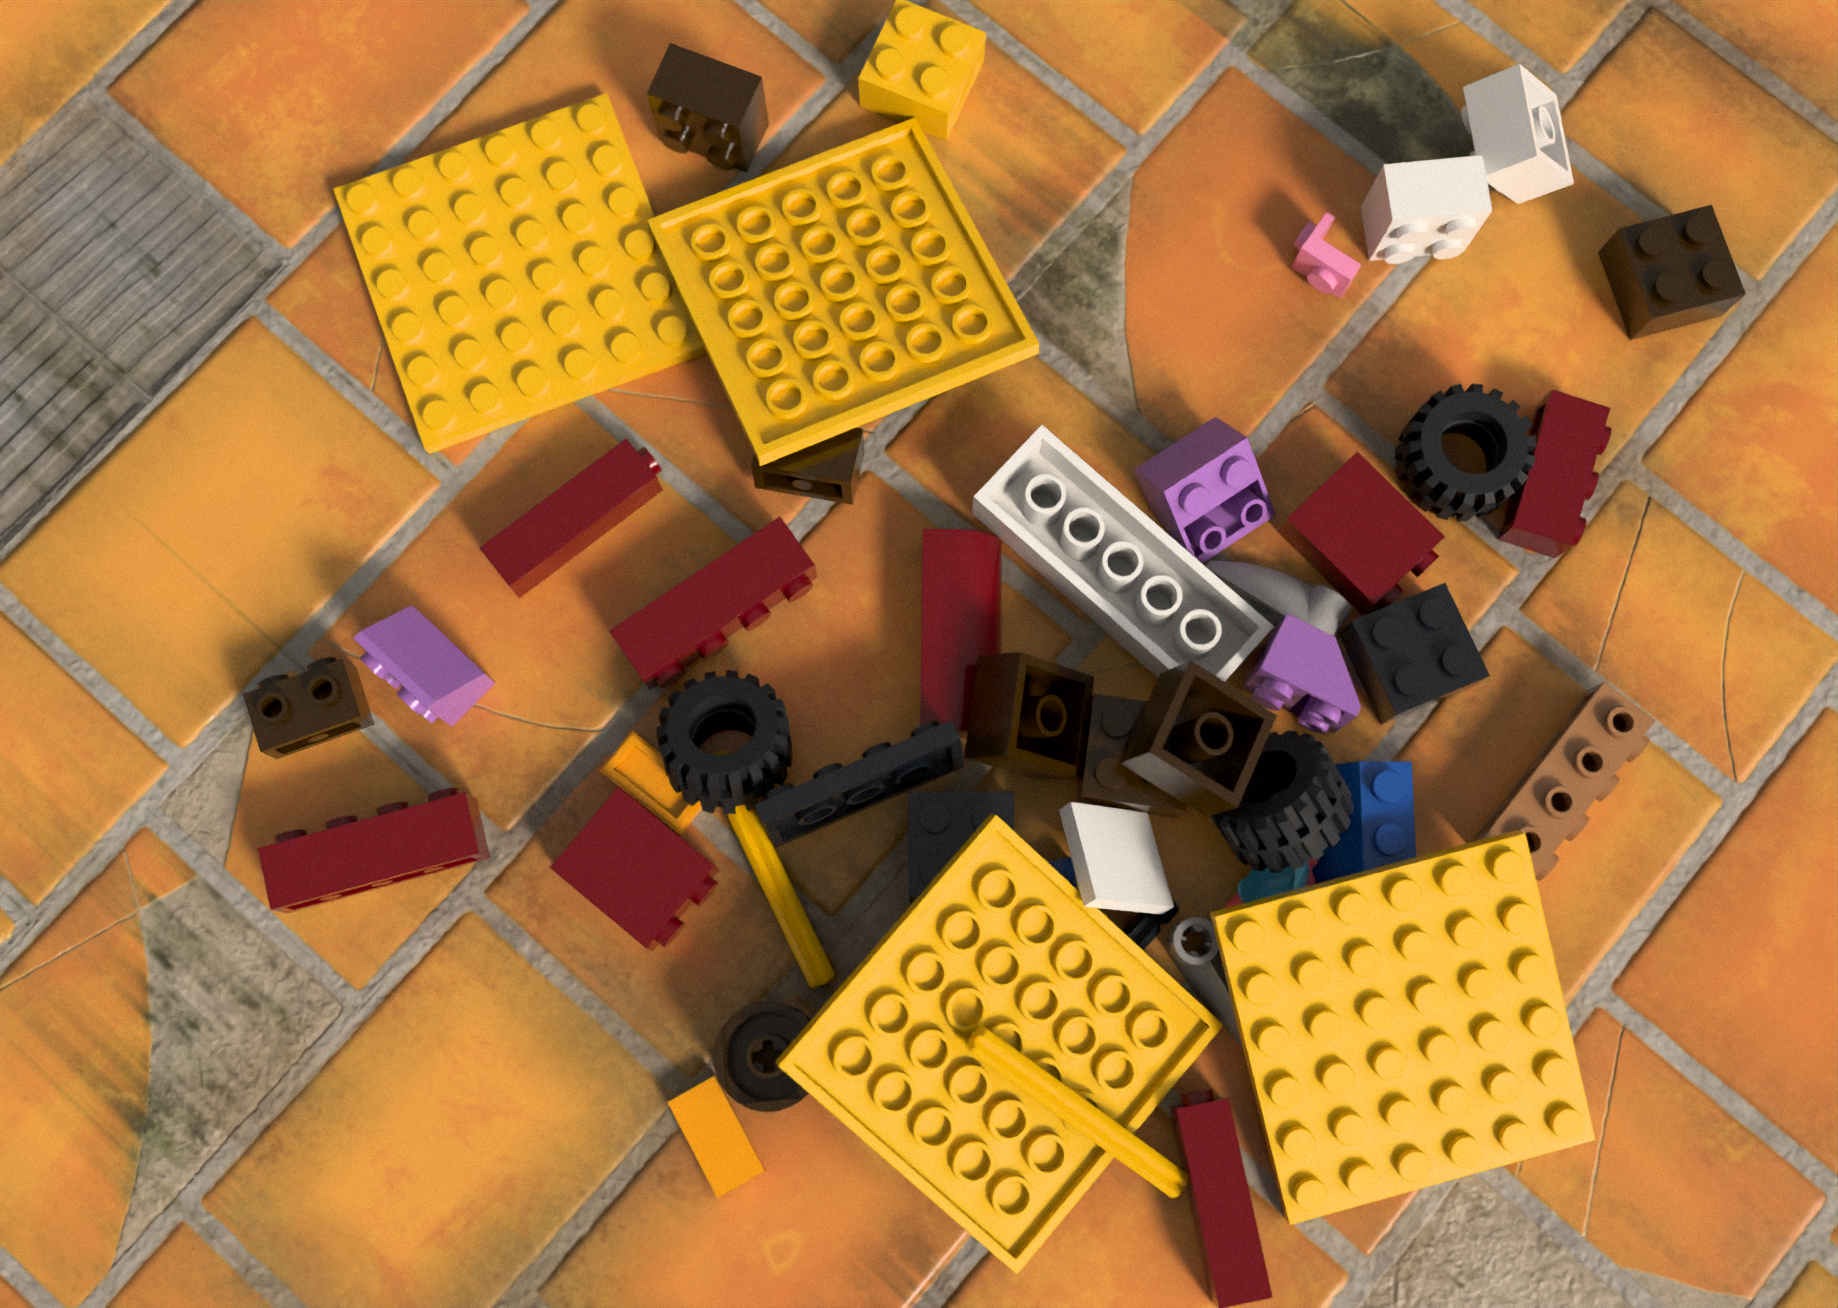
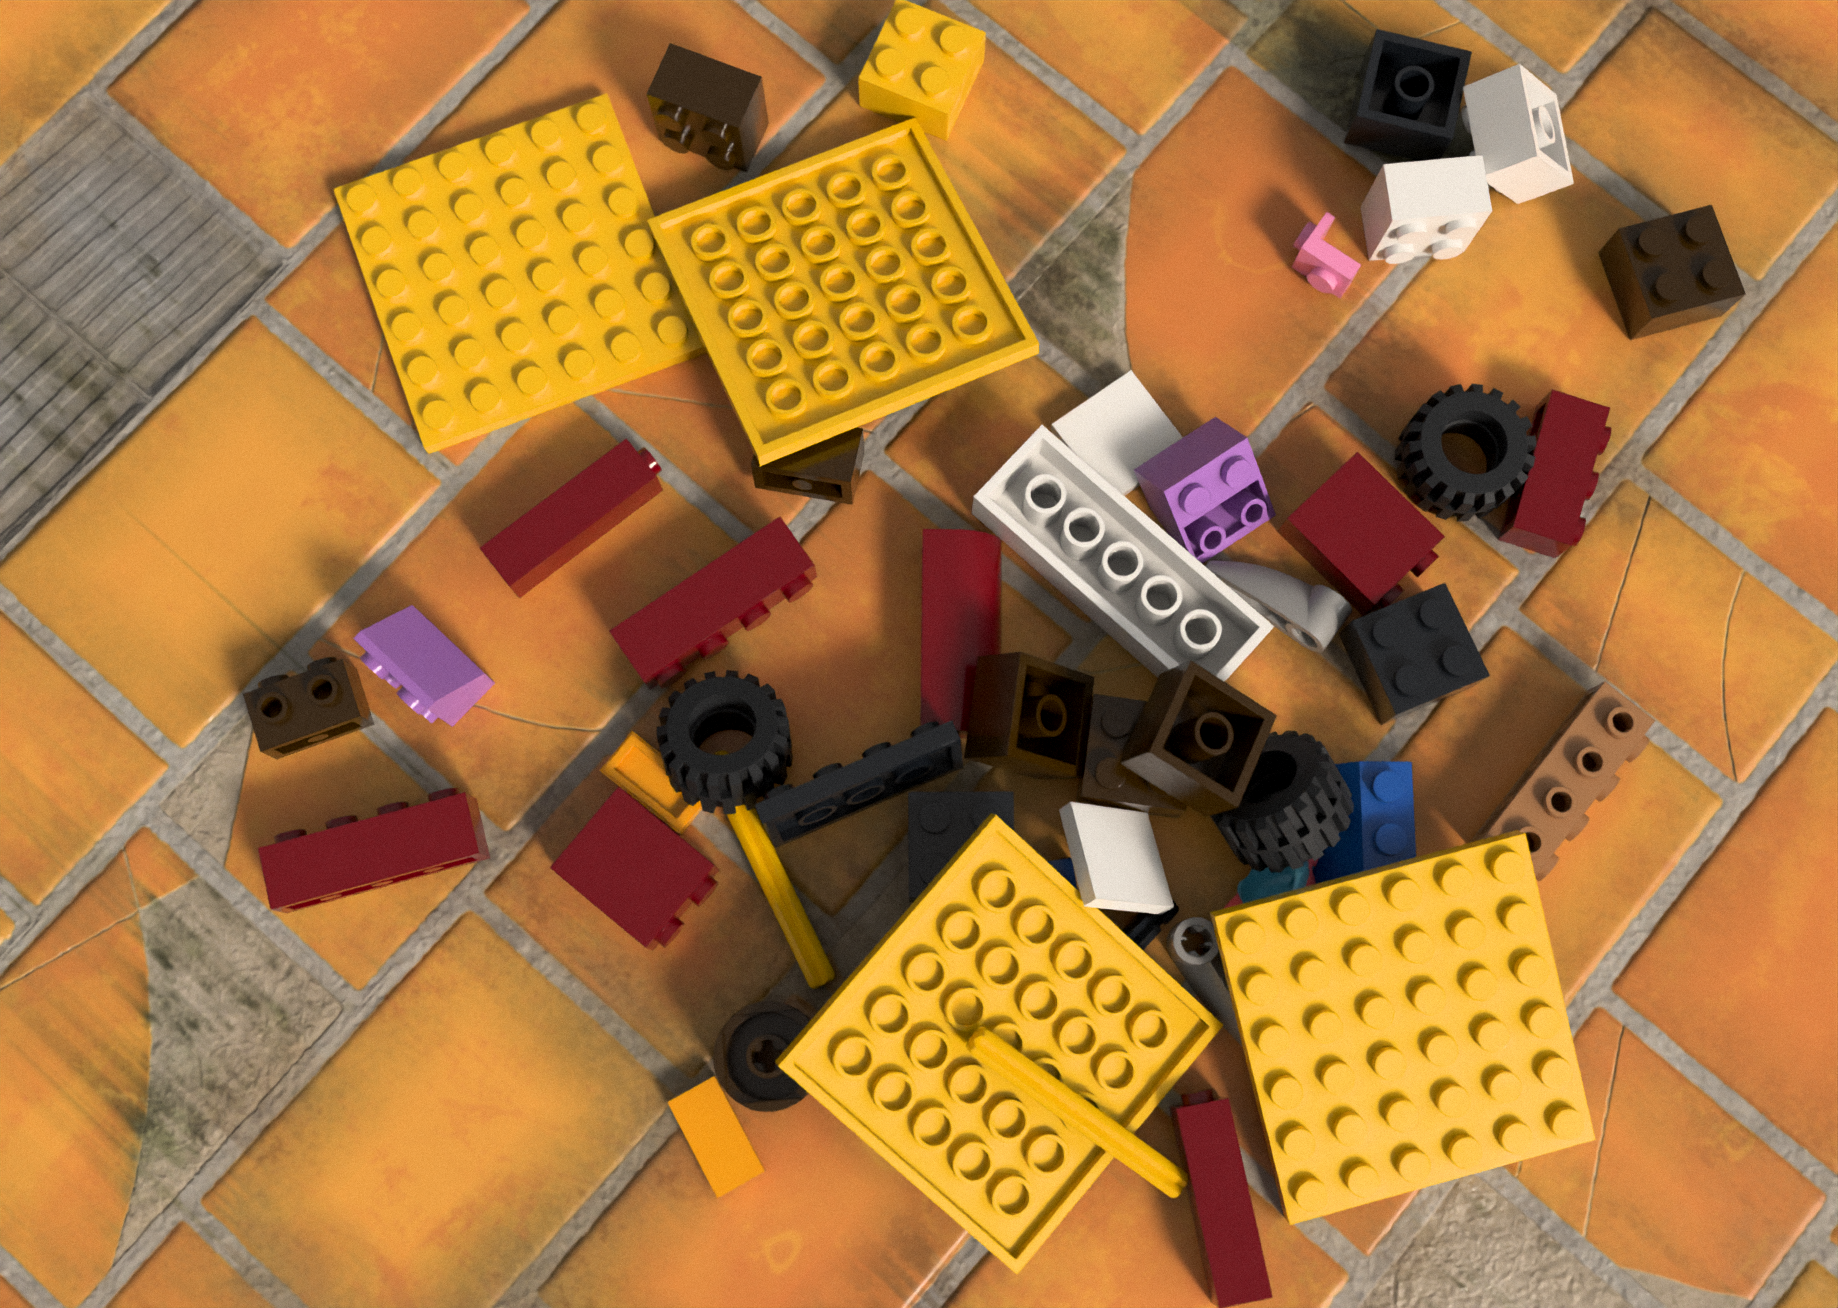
(1117, 431): none -> white tile
(1305, 675): medium lavender slope -> none
(1407, 97): none -> black brick

